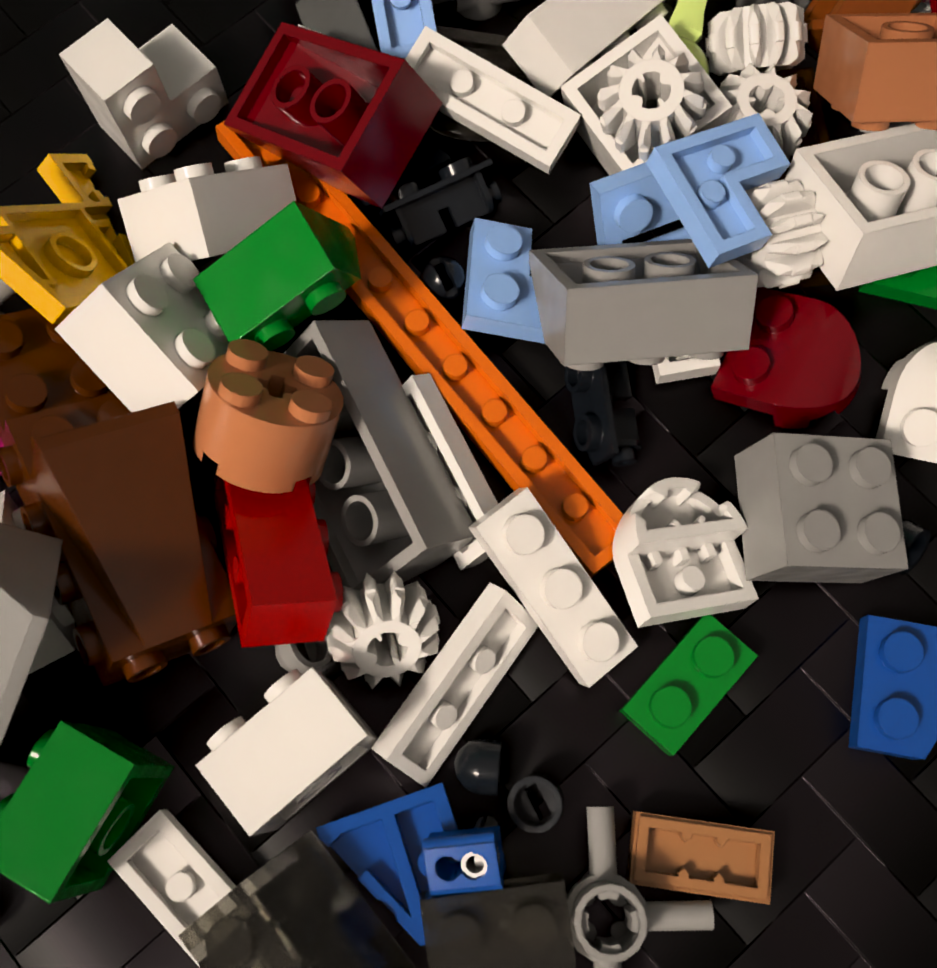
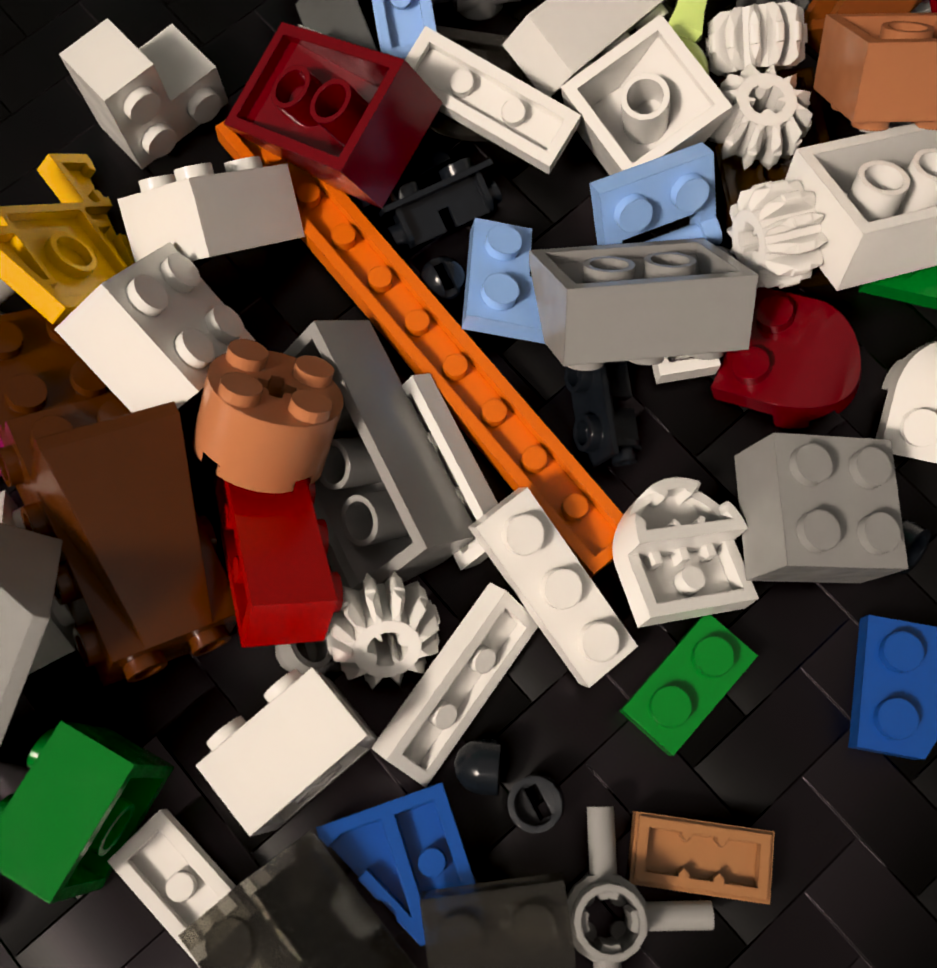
(281, 276): green slope -> none
(479, 858): blue piece -> none
(645, 80): white gear -> none
(708, 182): light blue plate -> none

